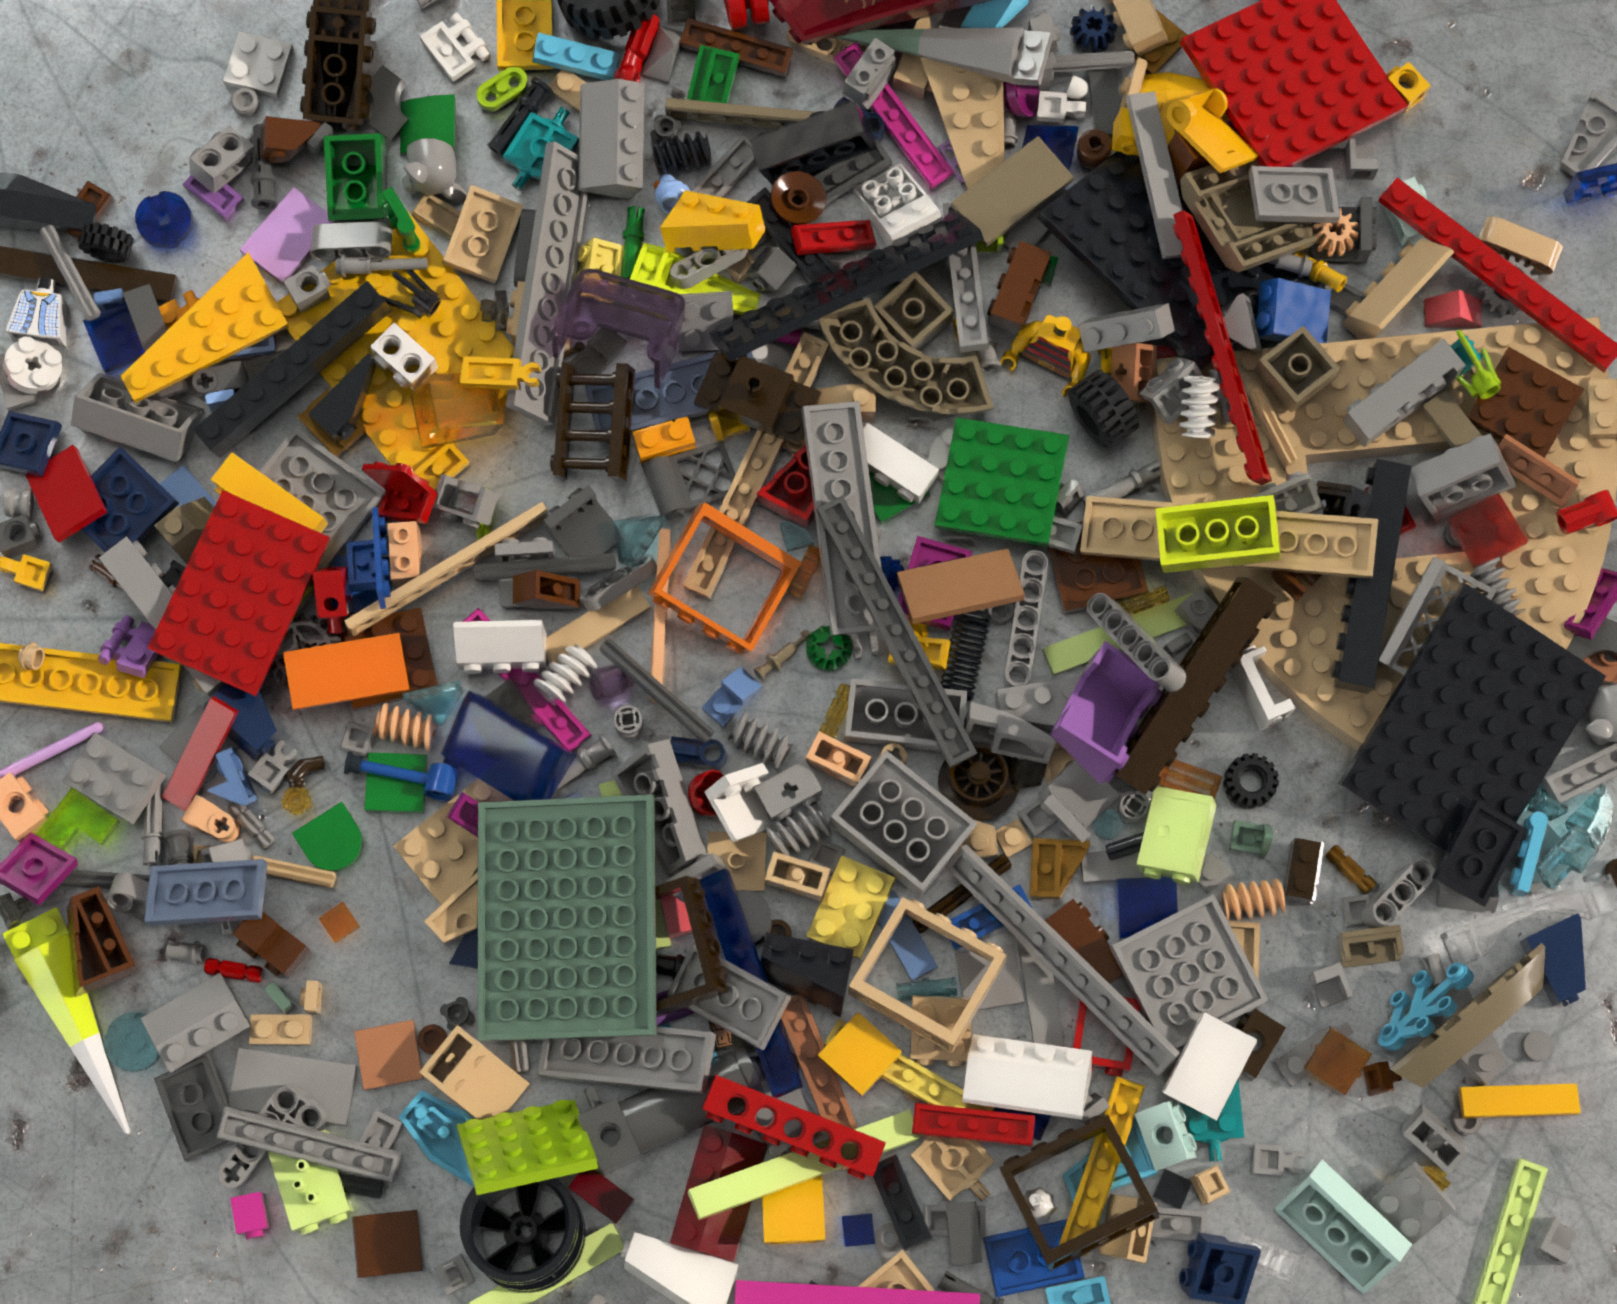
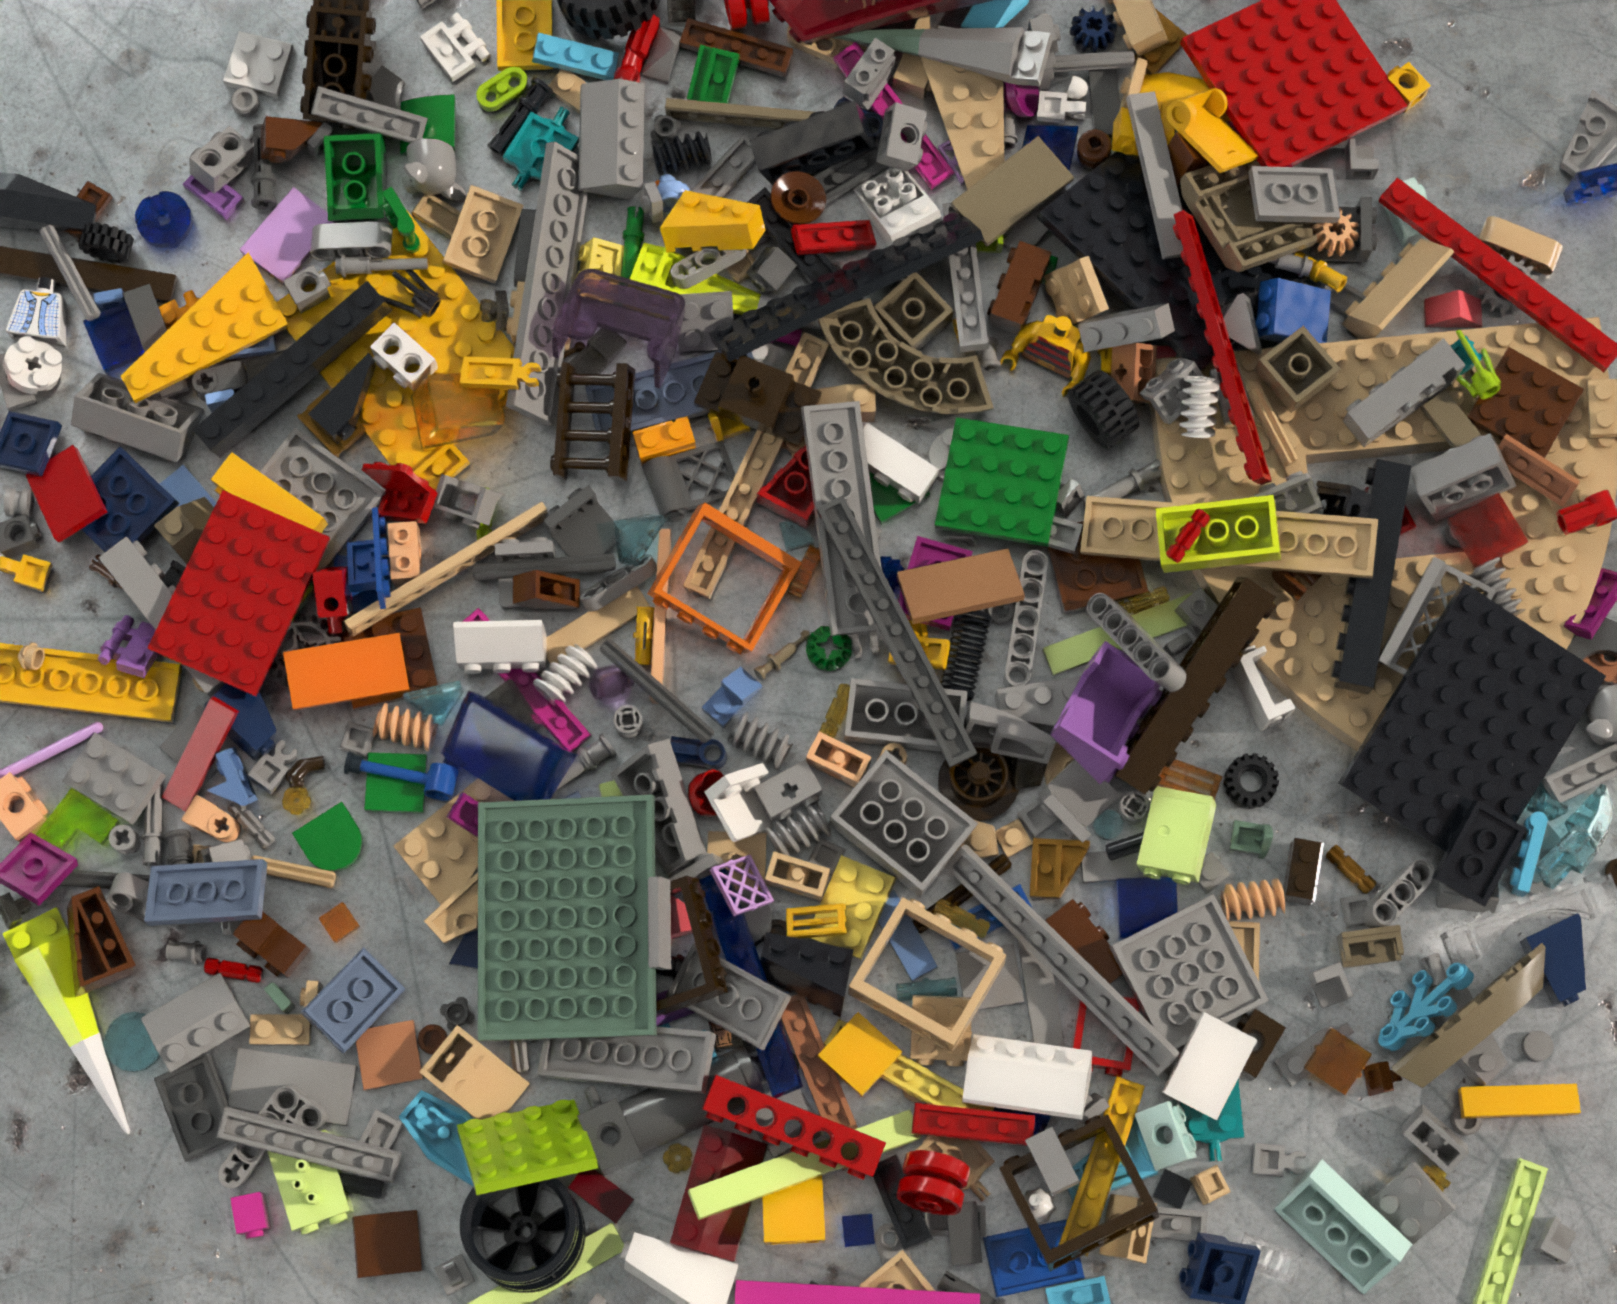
(123, 848): none -> light grey bush
(352, 1000): none -> sand blue tile
(368, 115): none -> light grey tile
(646, 615): none -> yellow pin
(652, 202): none -> light grey plate
(659, 923): none -> light grey tile
(674, 1150): none -> clear yellow plate
(756, 876): none -> lavender window
(819, 932): none -> yellow tile
(892, 149): none -> light grey brick
(933, 1182): none -> red wheel
(962, 918): none -> clear yellow axle
(1052, 1161): none -> light grey tile
(1076, 291): none -> tan plate
(1188, 535): none -> red axle

